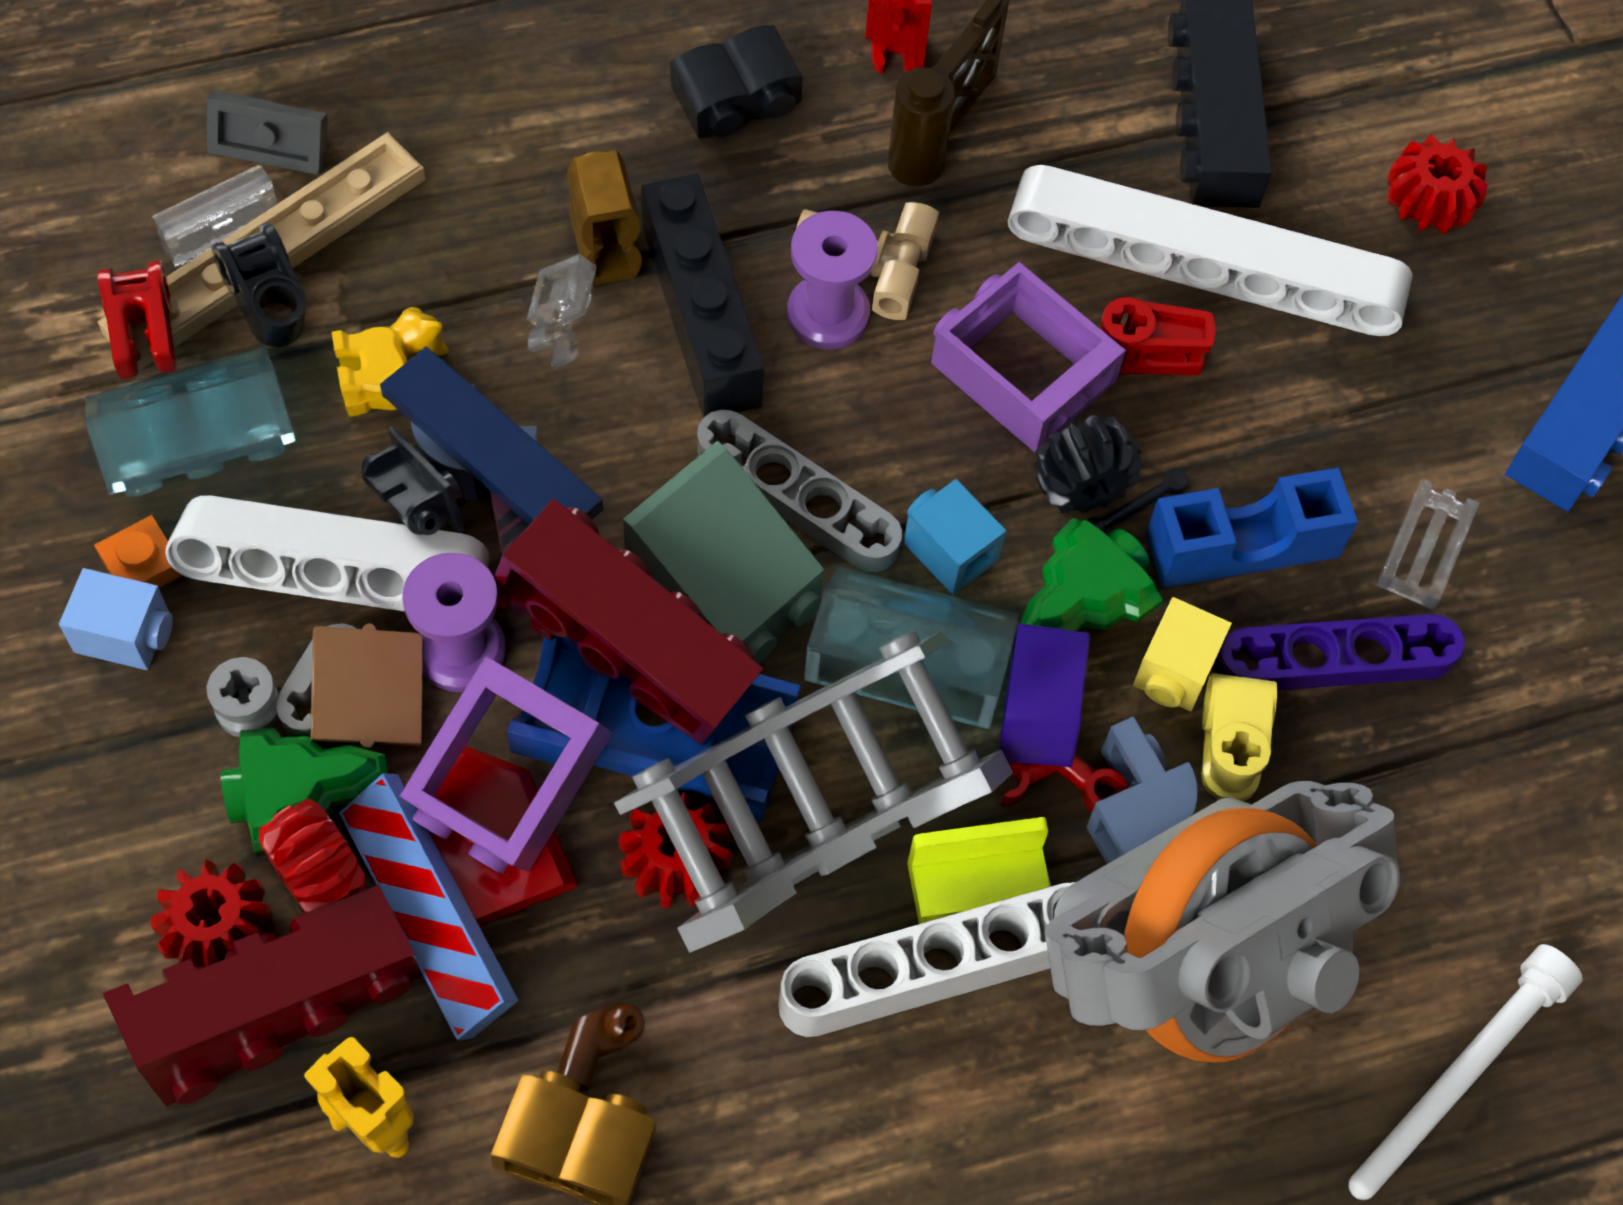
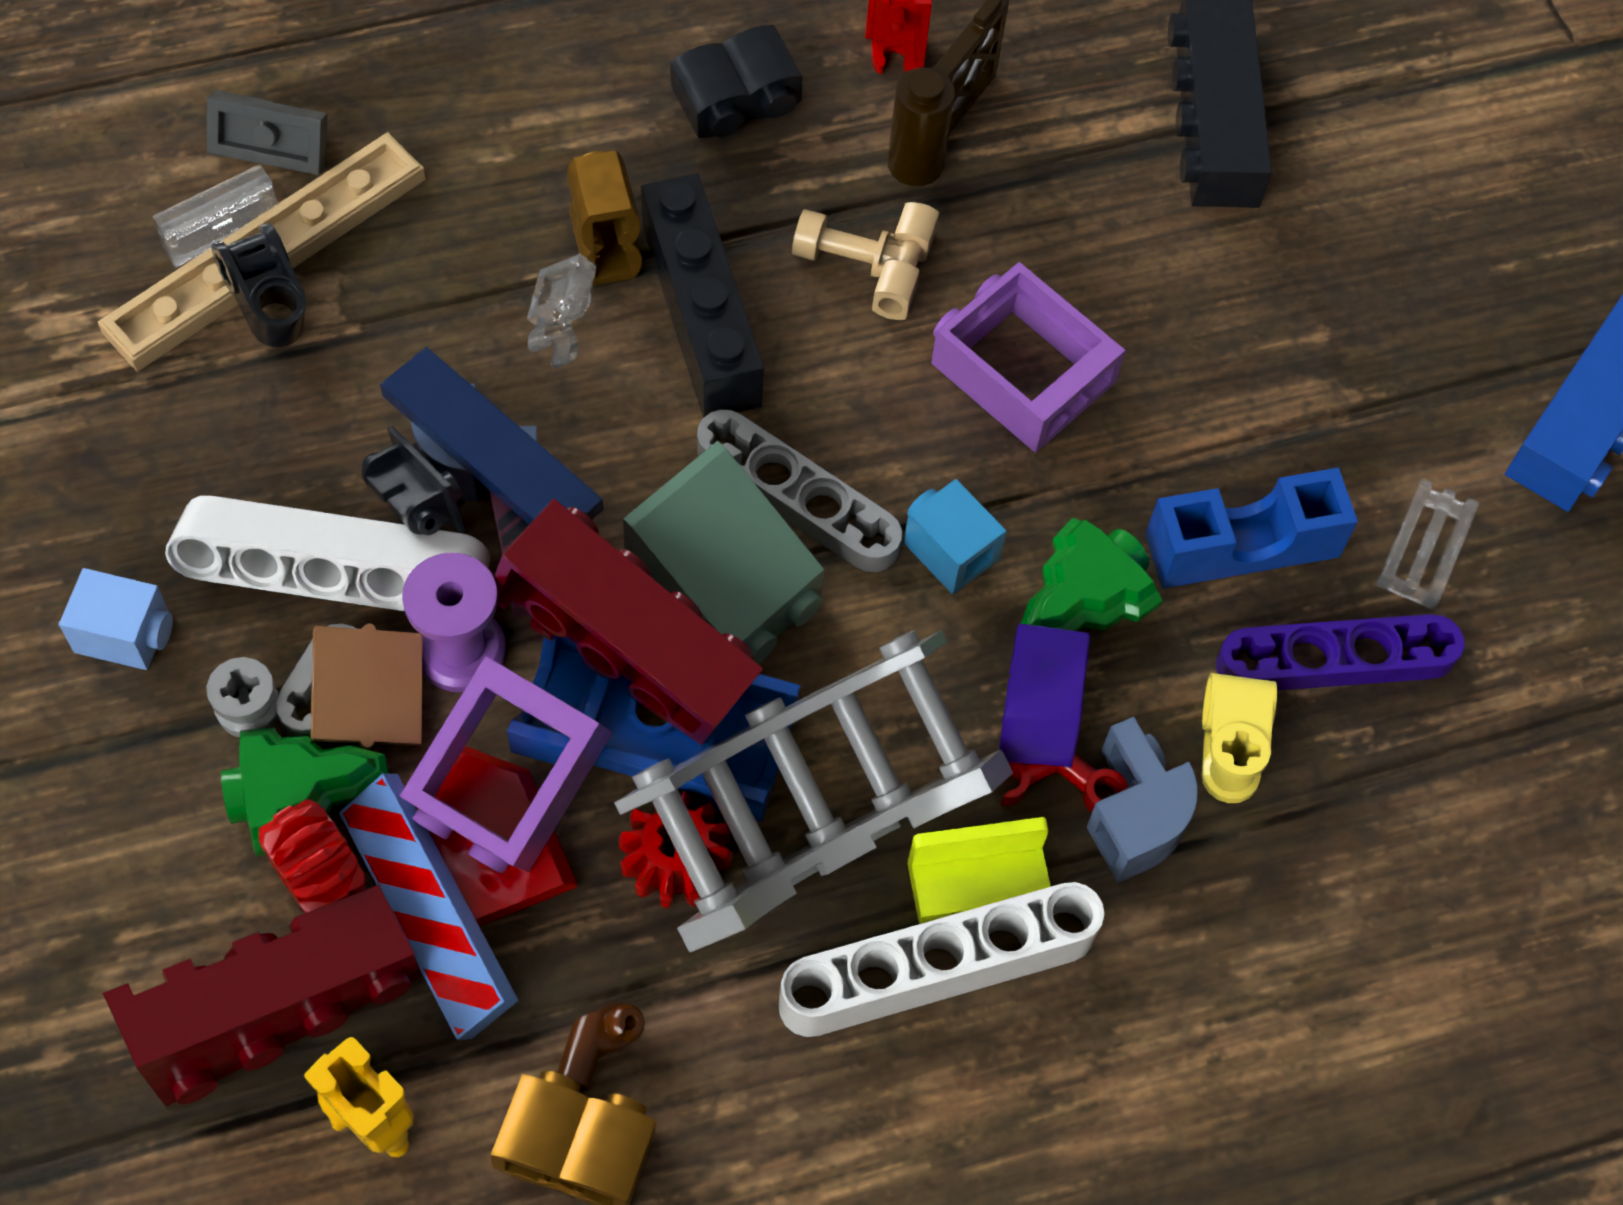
(134, 299): red piece -> none
(138, 554): orange plate -> none
(188, 422): clear light blue slope -> none
(226, 893): red gear -> none
(377, 353): yellow animal -> none
(832, 256): medium lavender piece -> none
(868, 610): clear light blue slope -> none
(1088, 464): black gear -> none
(1159, 336): red piece -> none
(1173, 483): black hinge -> none
(1181, 655): light yellow brick -> none
(1211, 250): white beam -> none
(1229, 920): light grey piece -> none
(1437, 184): red gear -> none
(1545, 979): white piece -> none

